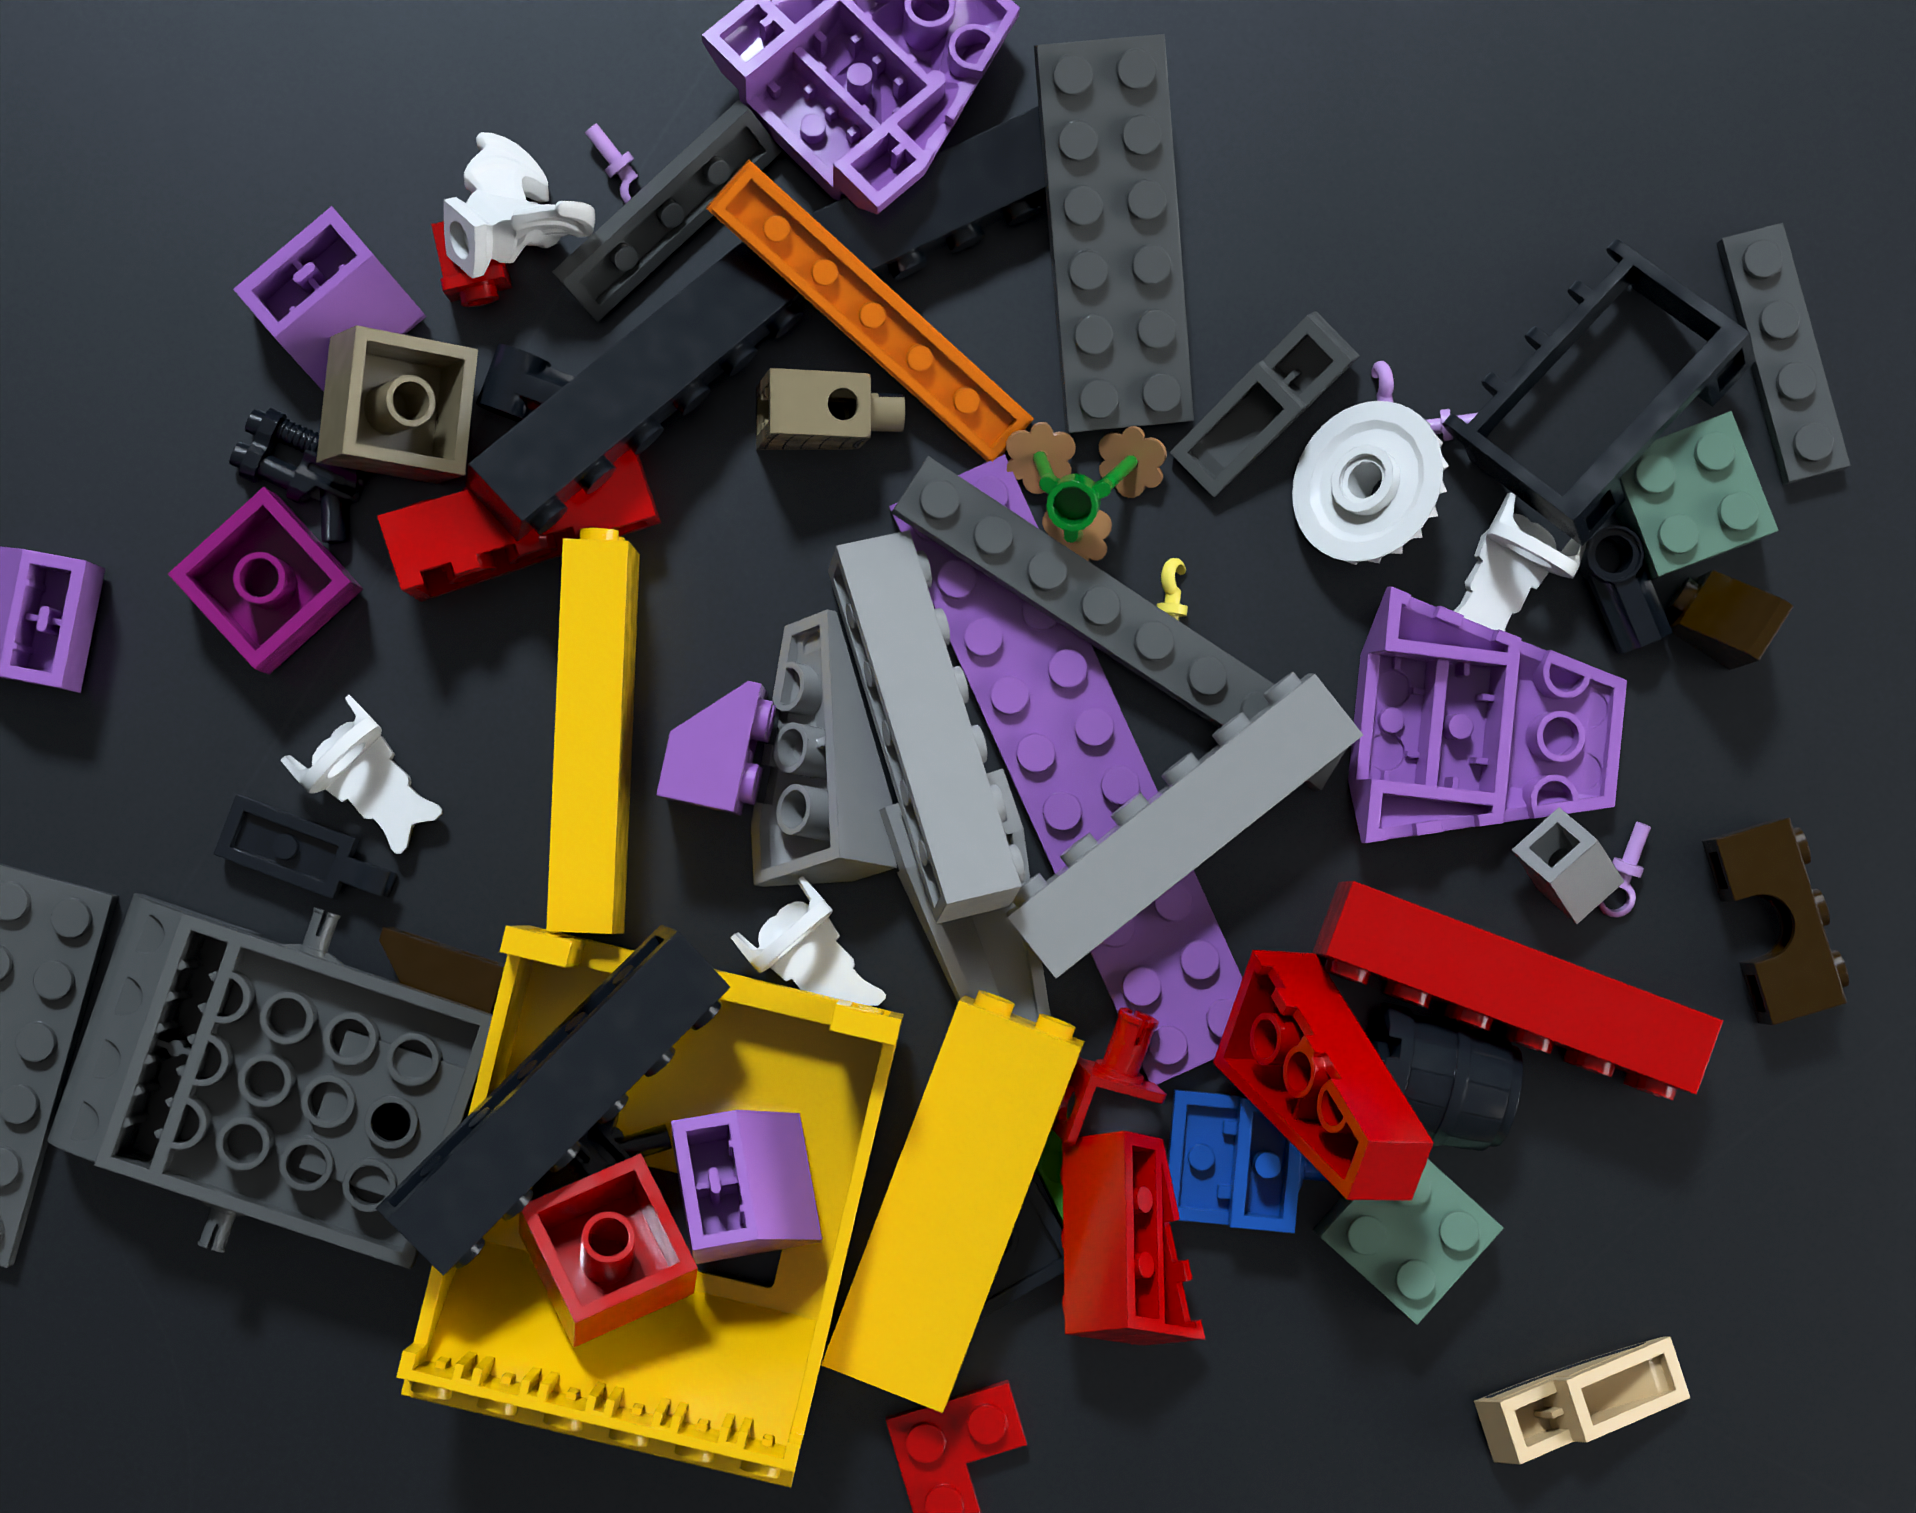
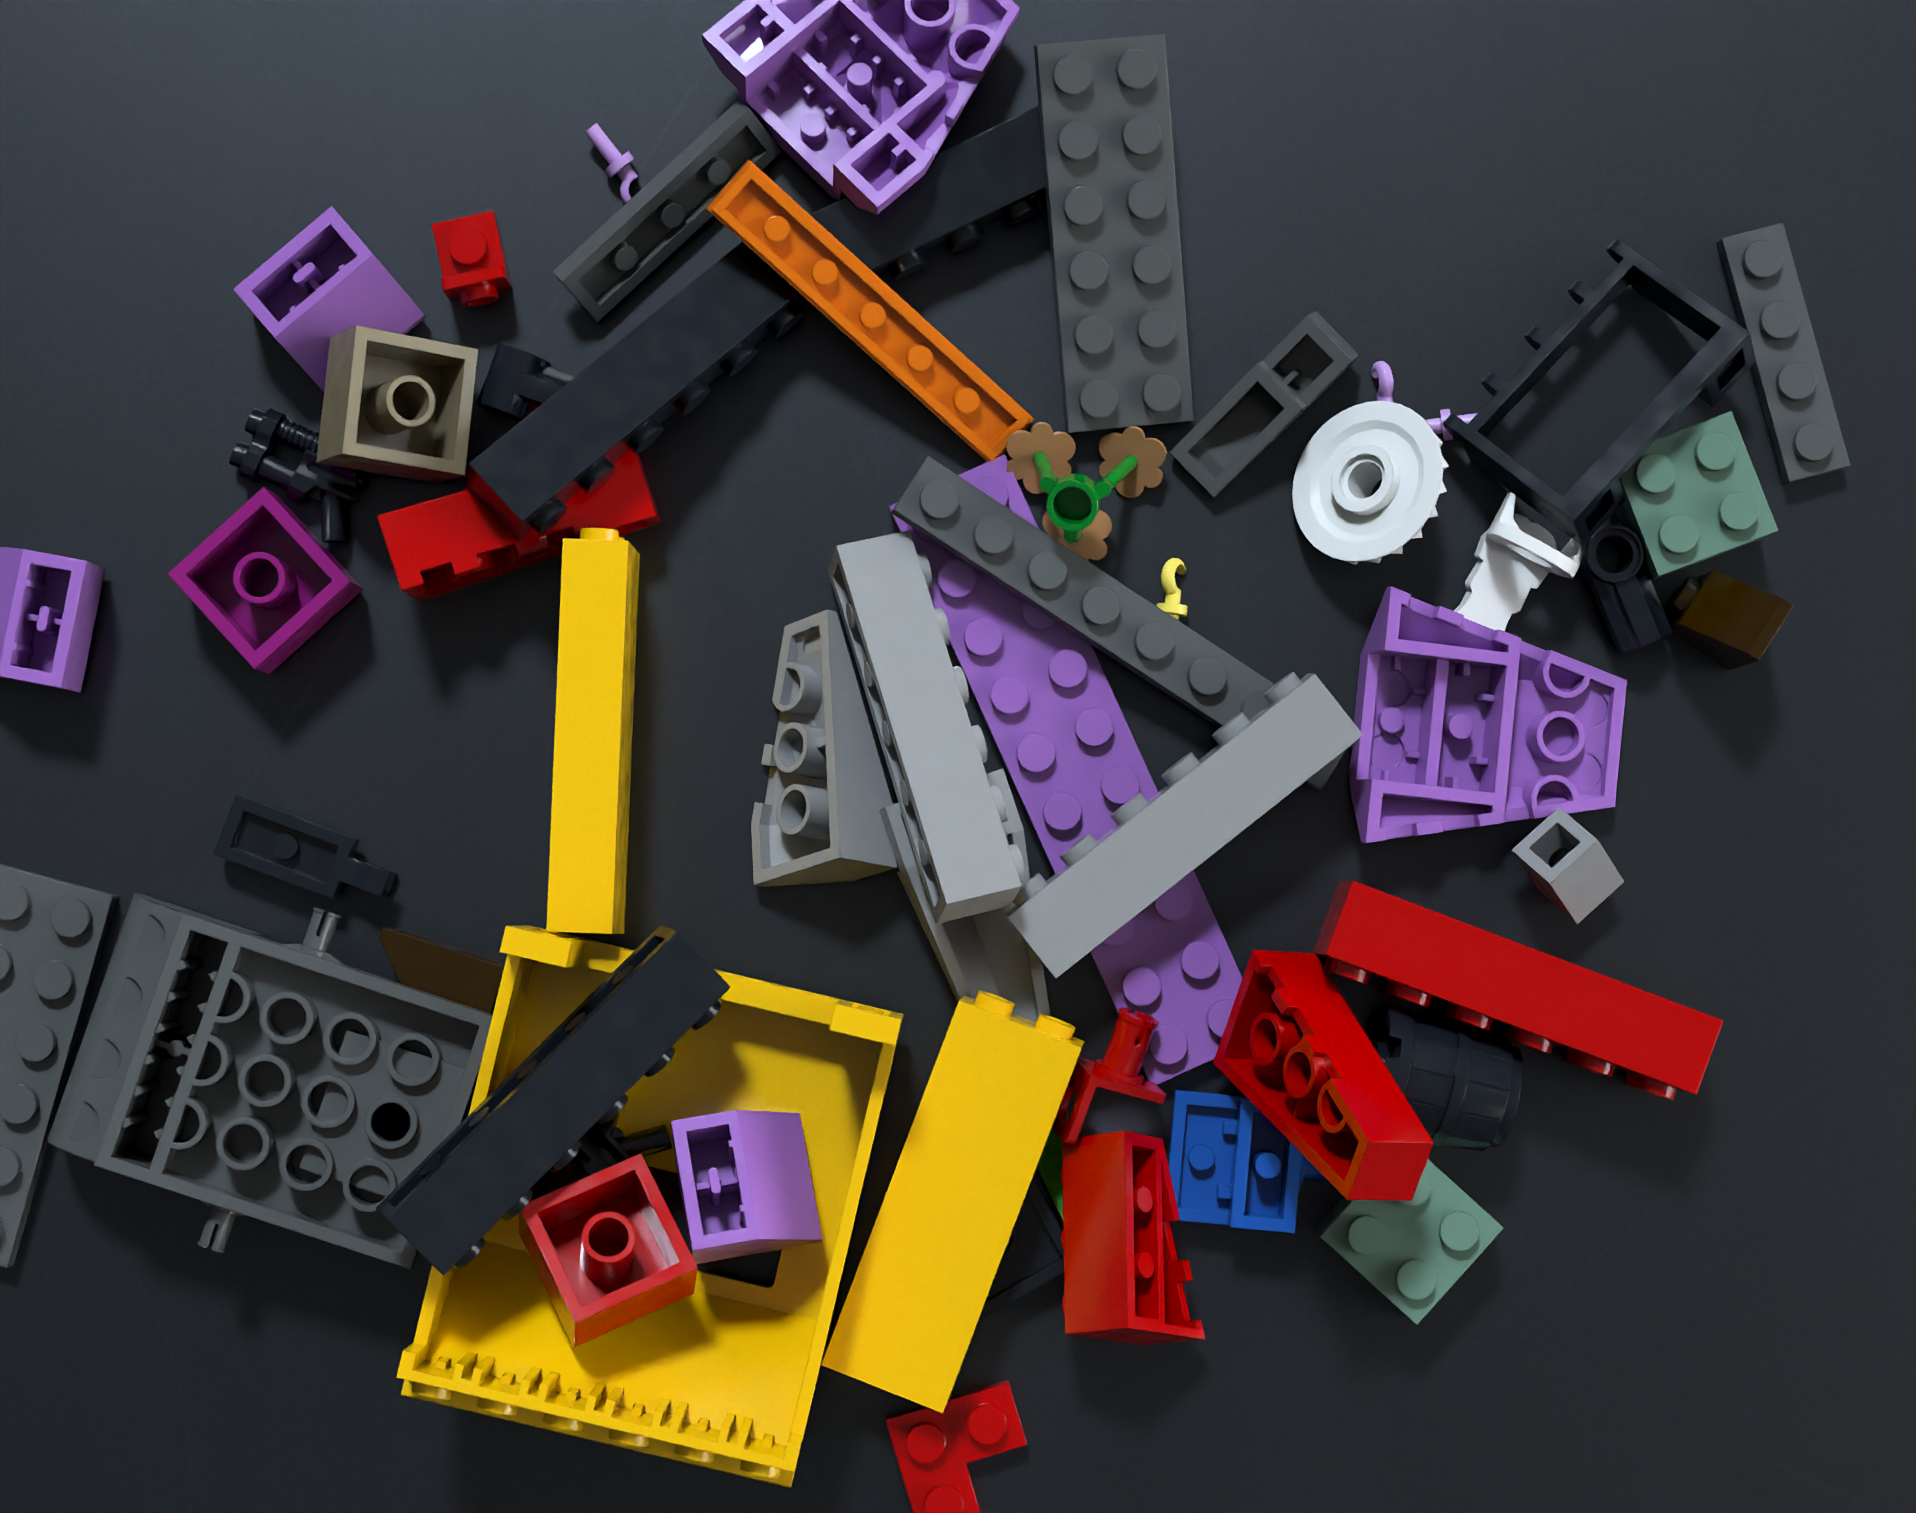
(360, 769): white hair -> none
(498, 217): white animal -> none
(714, 752): medium lavender slope -> none
(796, 414): dark tan torso -> none
(804, 947): white hair -> none
(1581, 1401): tan slope -> none
(1627, 868): lavender hand -> none
(1800, 969): dark brown arch -> none

